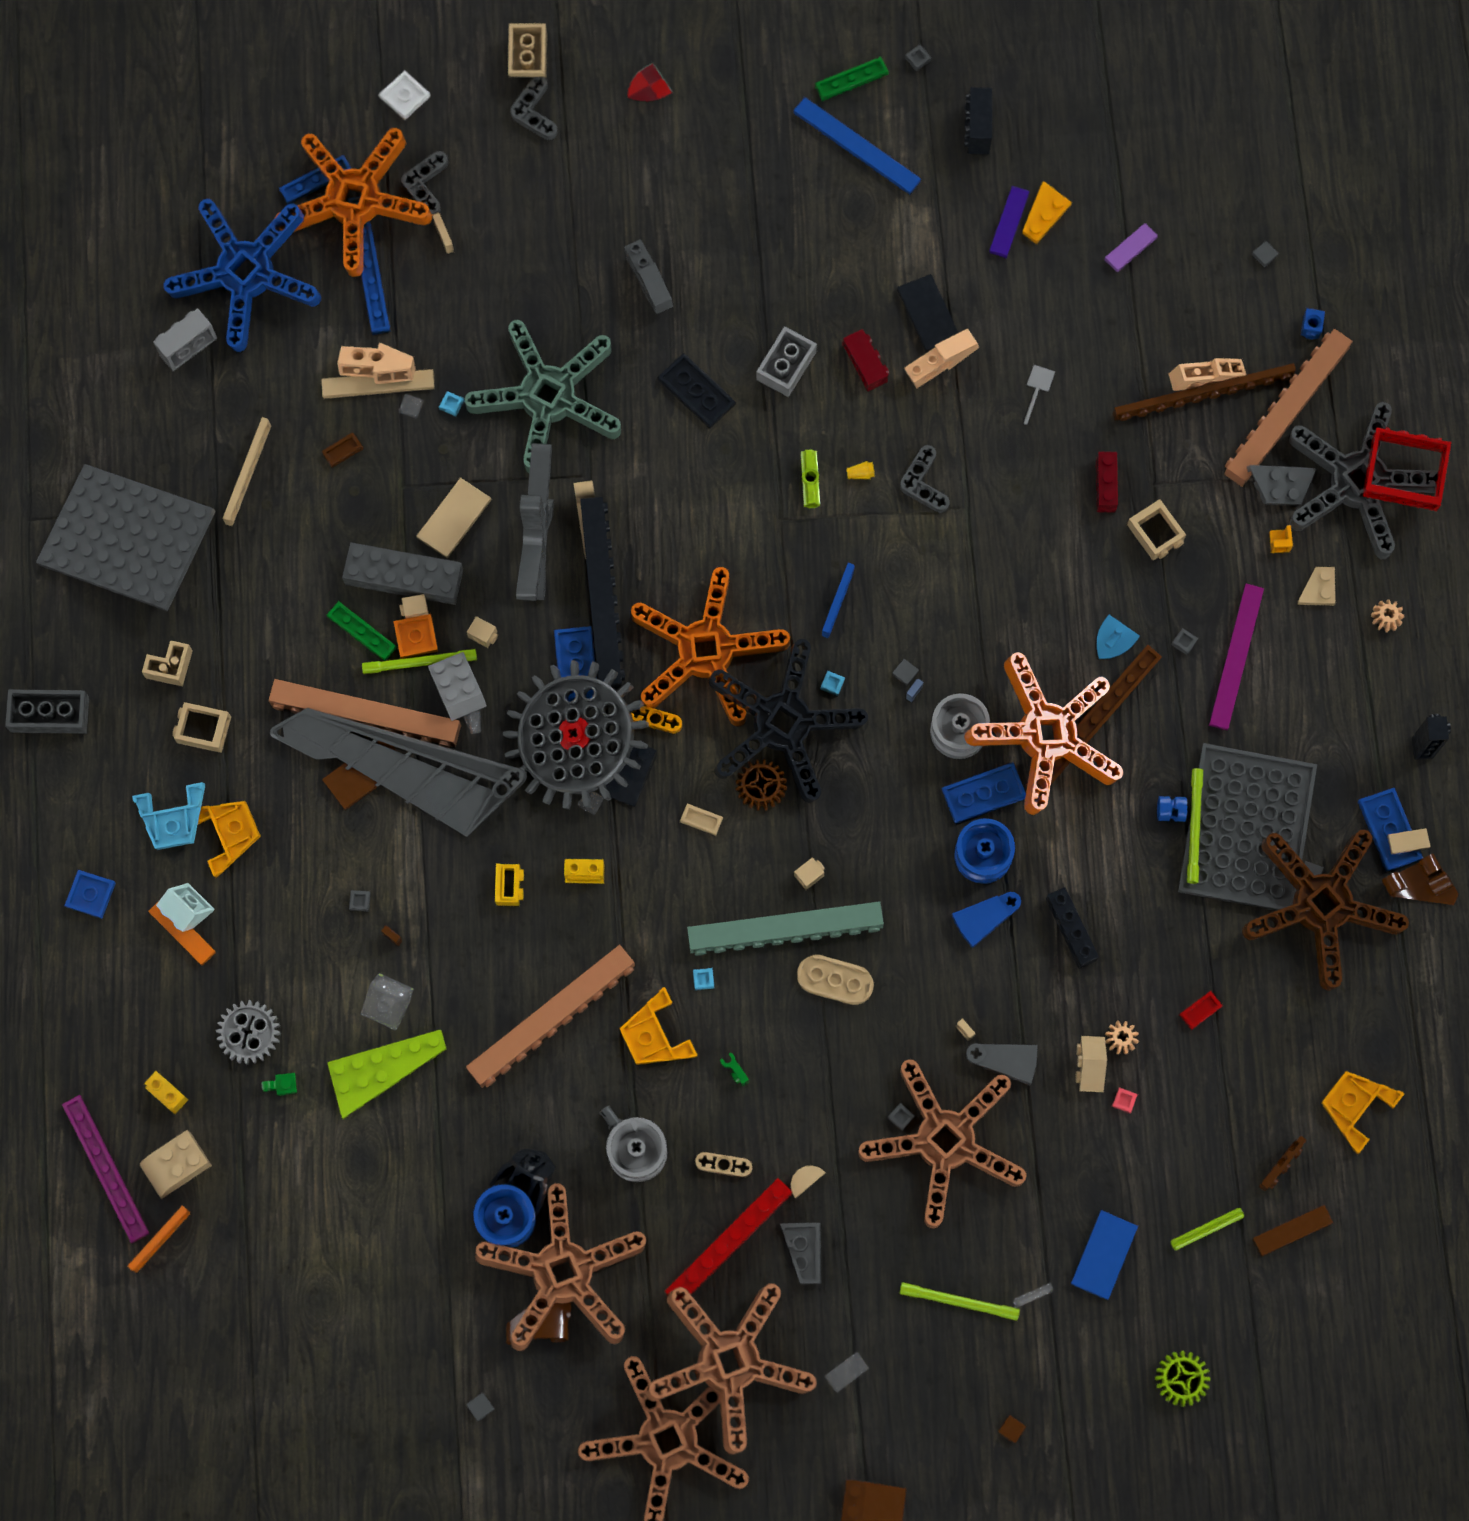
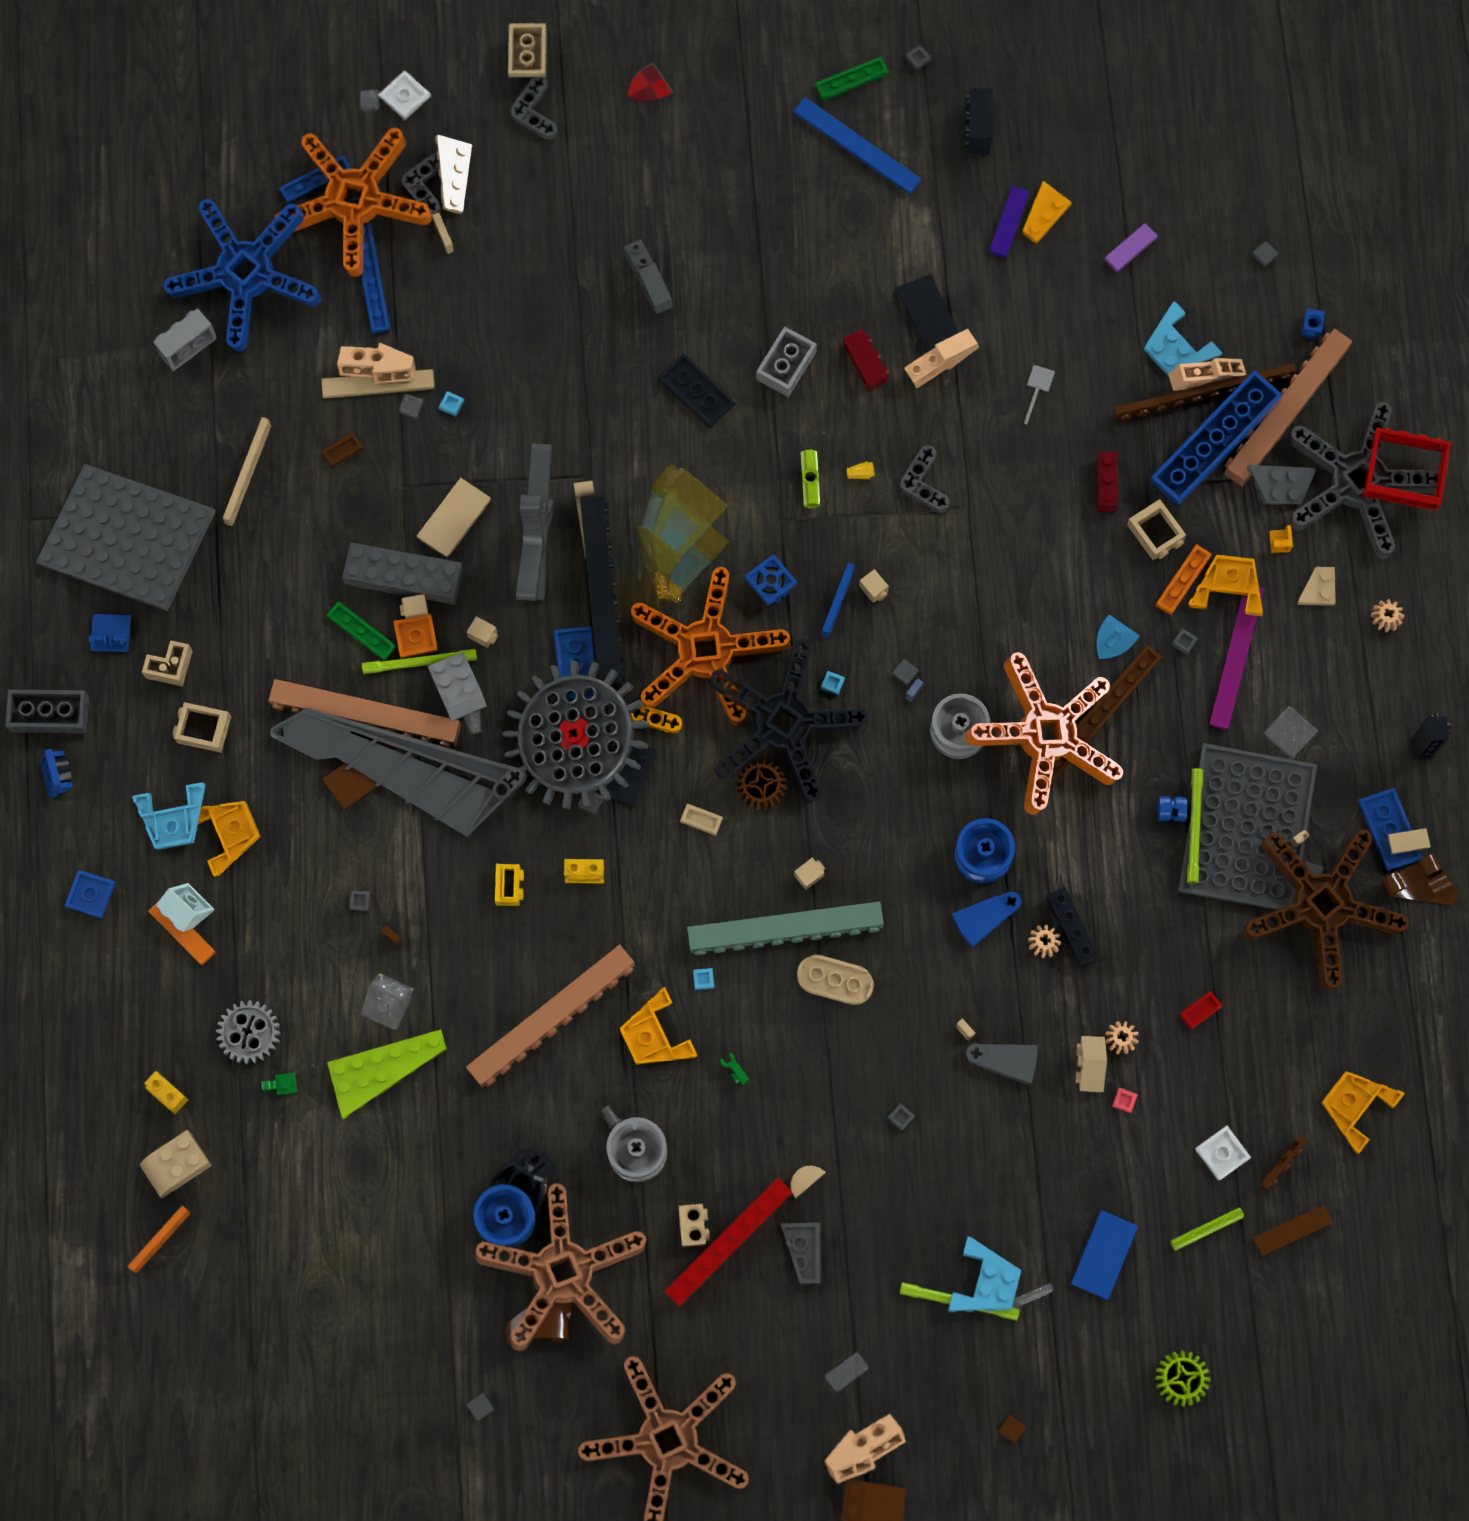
(56, 772): none -> blue piece
(105, 1169): magenta tile -> none
(110, 633): none -> blue hinge
(370, 100): none -> clear tile
(453, 170): none -> wing
(556, 378): sand green beam -> none
(678, 532): none -> clear yellow windscreen
(688, 1226): none -> tan brick
(710, 1156): tan beam -> none
(710, 1368): nougat beam -> none
(770, 580): none -> blue piece
(859, 1451): none -> light nougat brick
(874, 586): none -> tan brick
(959, 1125): nougat beam -> none
(984, 793): blue tile -> none
(995, 1283): none -> medium azure wing
(1037, 942): none -> light nougat gear
(1171, 349): none -> medium azure wing
(1183, 579): none -> orange tile
(1216, 438): none -> blue brick
(1222, 1153): none -> white tile
(1230, 576): none -> light orange wing
(1290, 732): none -> clear tile
(1298, 839): none -> tan tile

